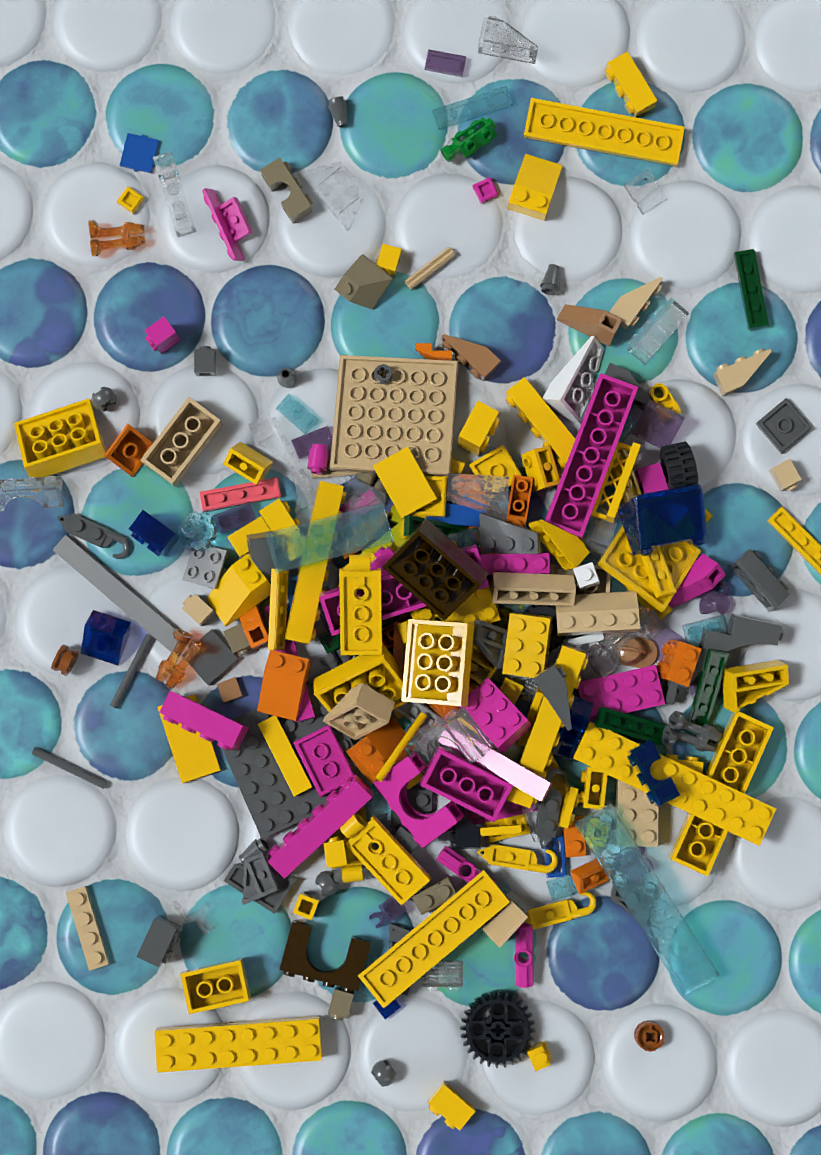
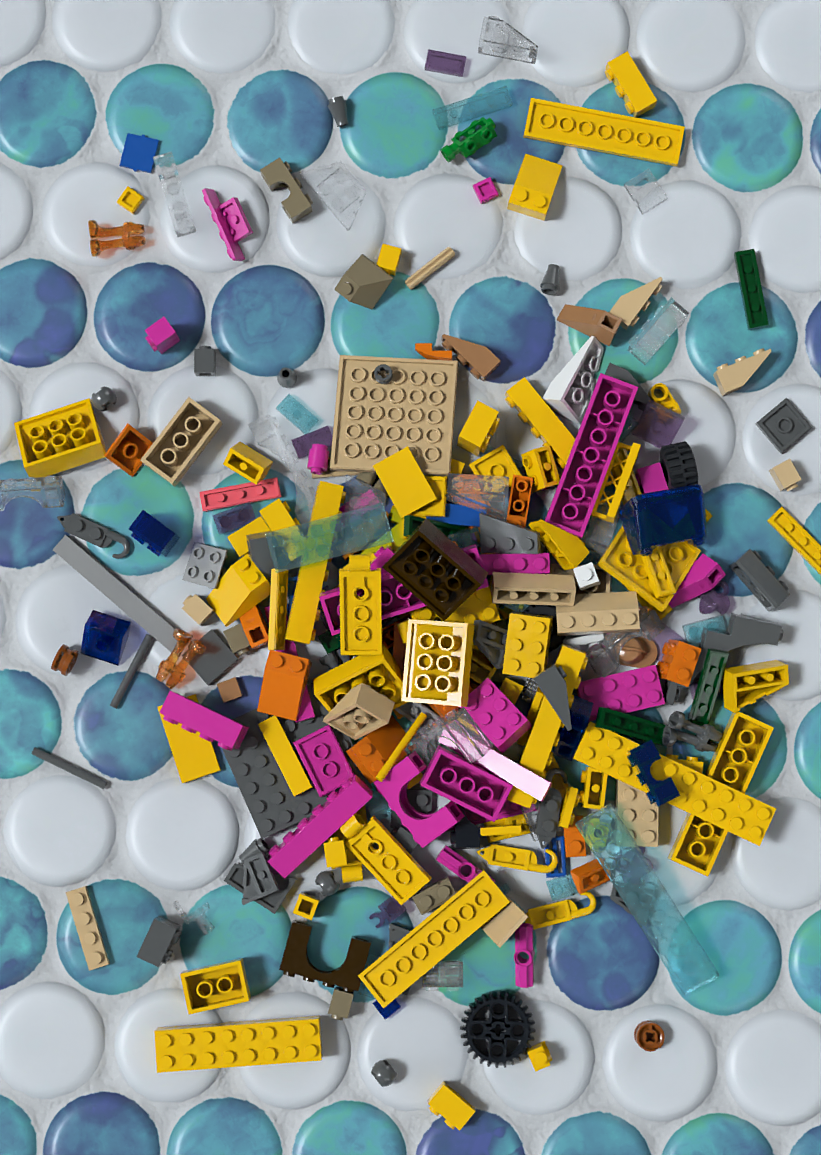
(197, 531): clear light blue plant -> none

